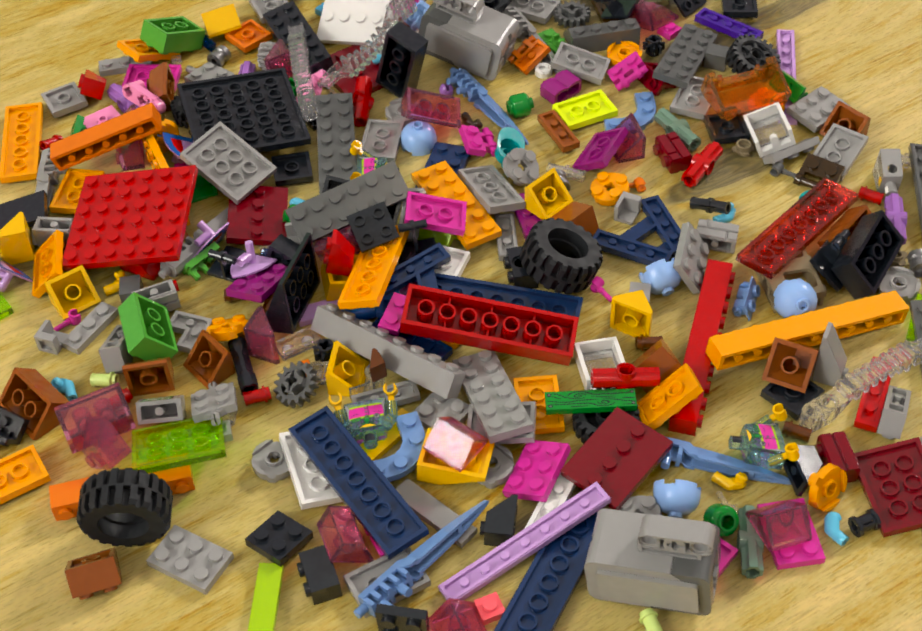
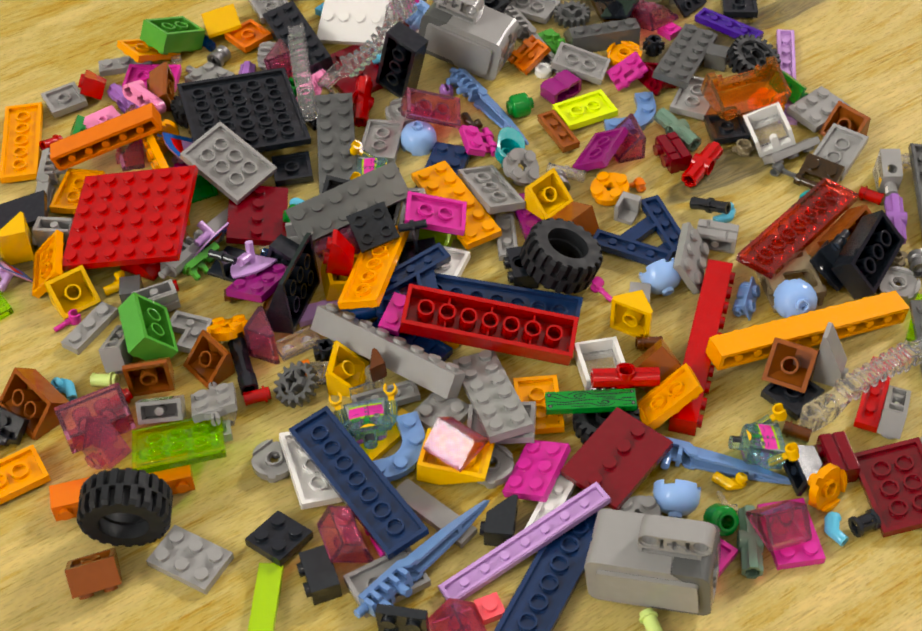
(48, 339): light grey panel -> none

